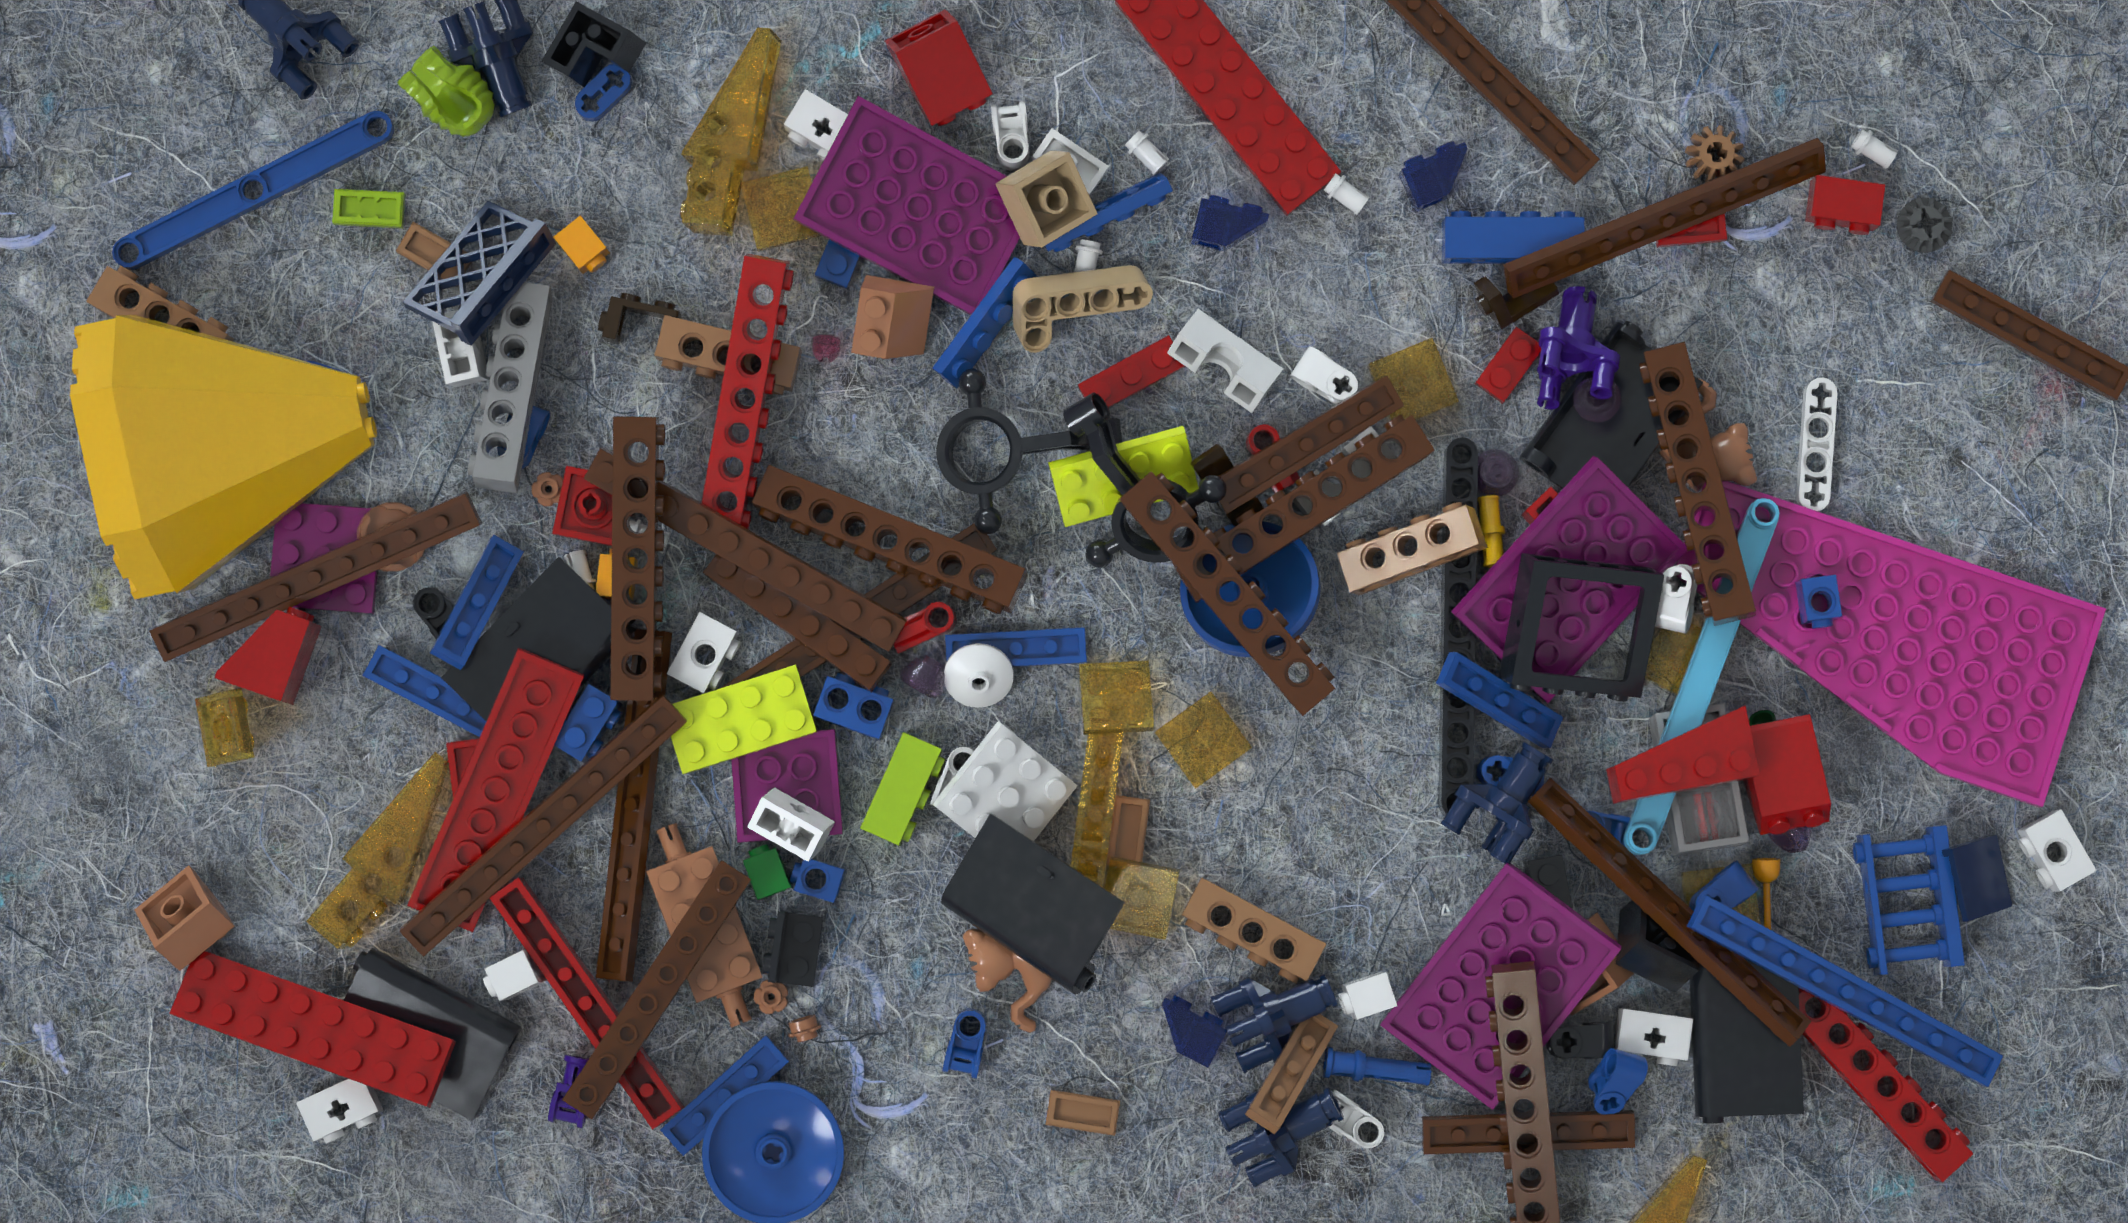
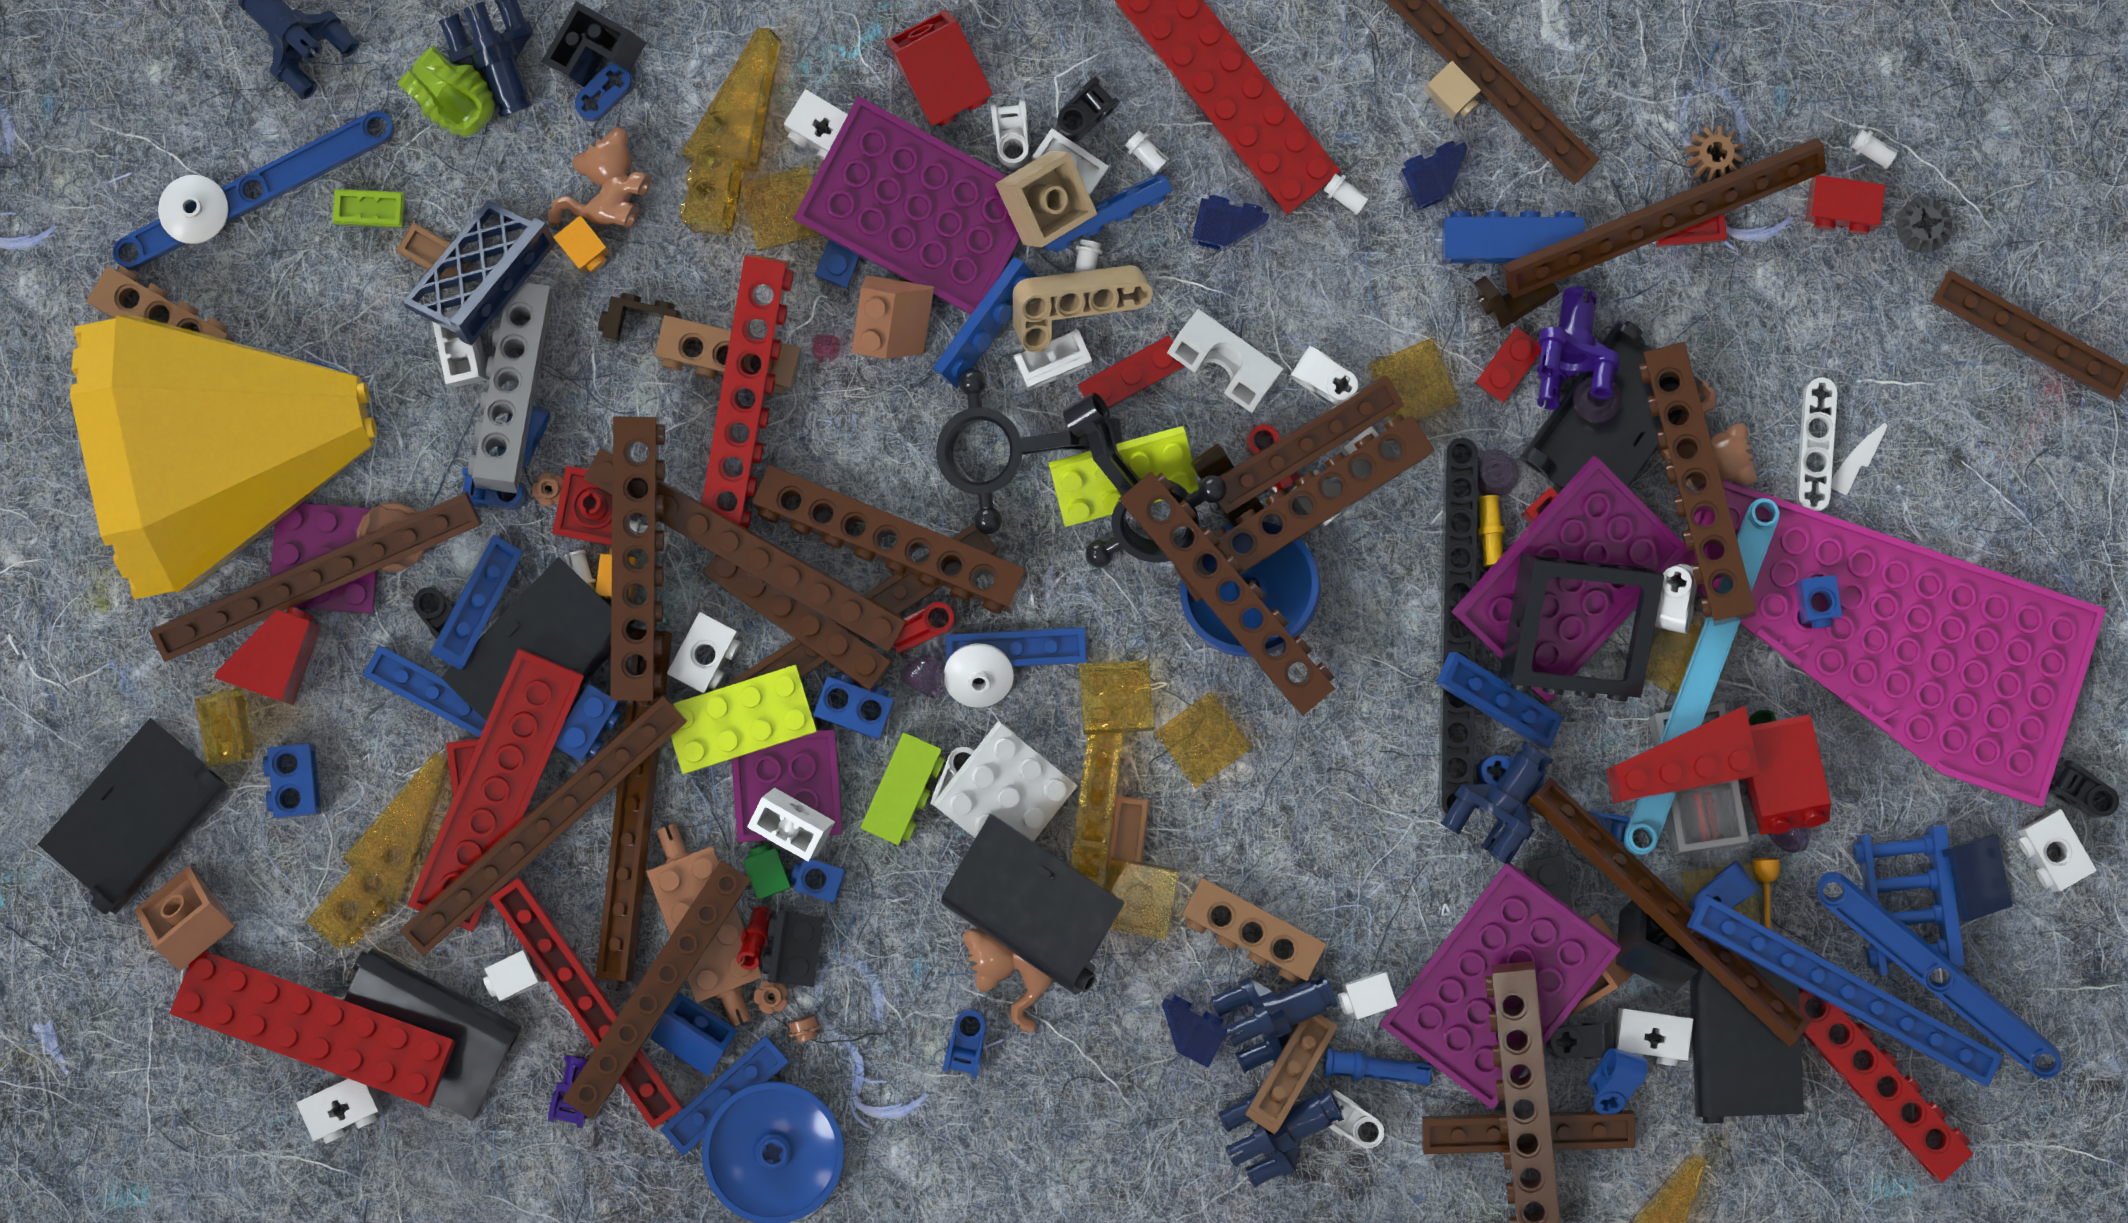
(151, 803): none -> black door
(207, 218): none -> white dish
(302, 779): none -> blue brick
(491, 498): none -> blue piece
(606, 164): none -> nougat animal
(693, 1034): none -> blue brick
(754, 938): none -> red pin
(1059, 359): none -> white hinge
(1082, 1112): medium nougat tile -> none
(1090, 106): none -> black piece
(1453, 91): none -> tan brick
(1464, 539): brick -> none
(1858, 457): none -> white sticker
(1921, 959): none -> blue beam
(2082, 789): none -> black piece

